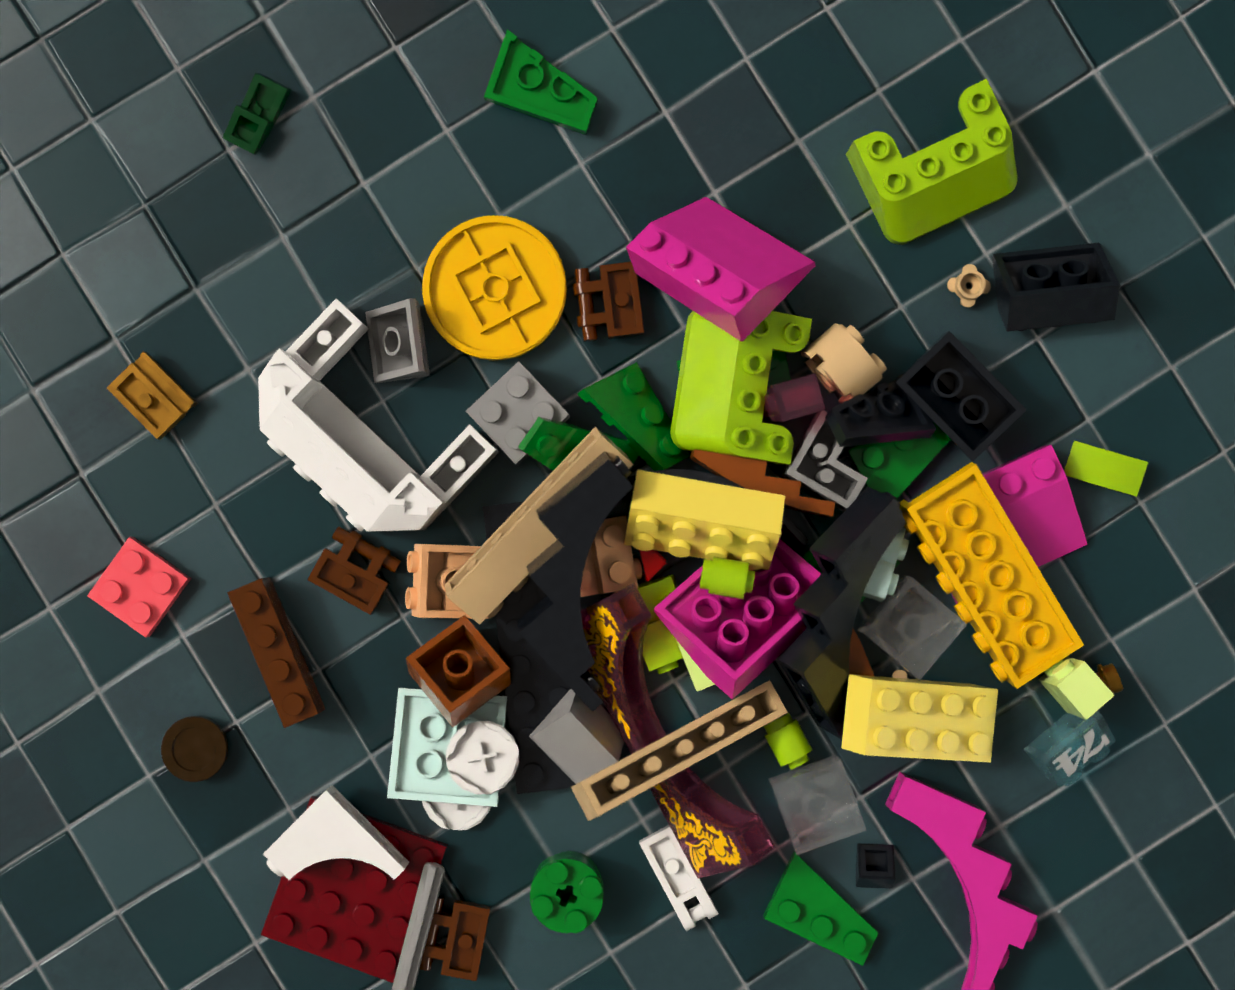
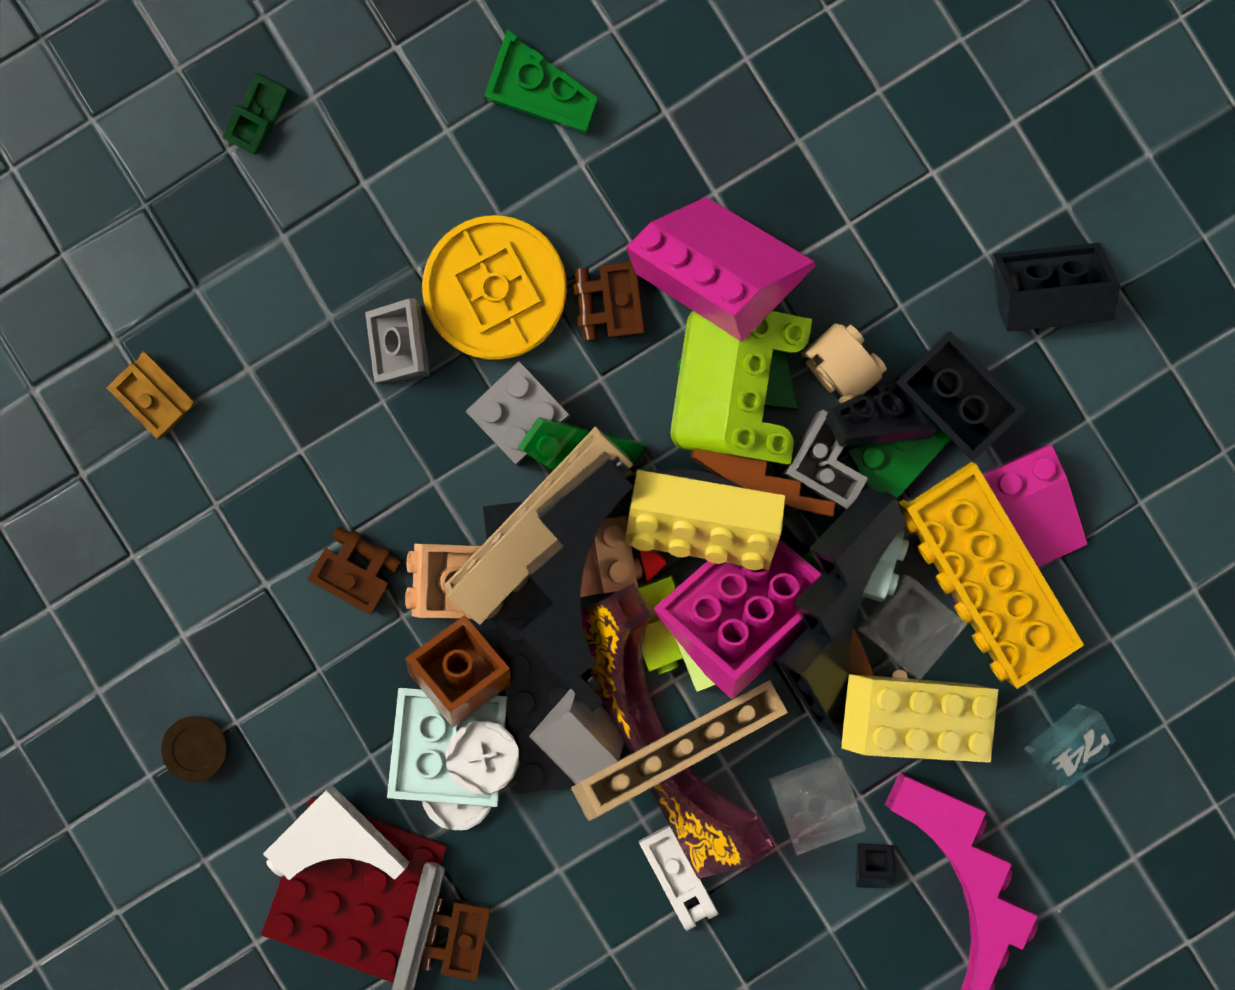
(139, 587): coral plate -> none
(276, 651): reddish brown brick -> none
(341, 450): white wedge -> none
(577, 910): green brick -> none
(636, 412): green wing -> none
(727, 577): lime brick -> none
(787, 741): lime brick -> none
(793, 398): clear pink brick -> none
(818, 913): green wing -> none
(943, 179): lime windscreen -> none
(969, 275): tan plate -> none
(1076, 687): yellowish green brick -> none
(1106, 468): lime slope -> none
(1110, 677): pearl gold plate -> none

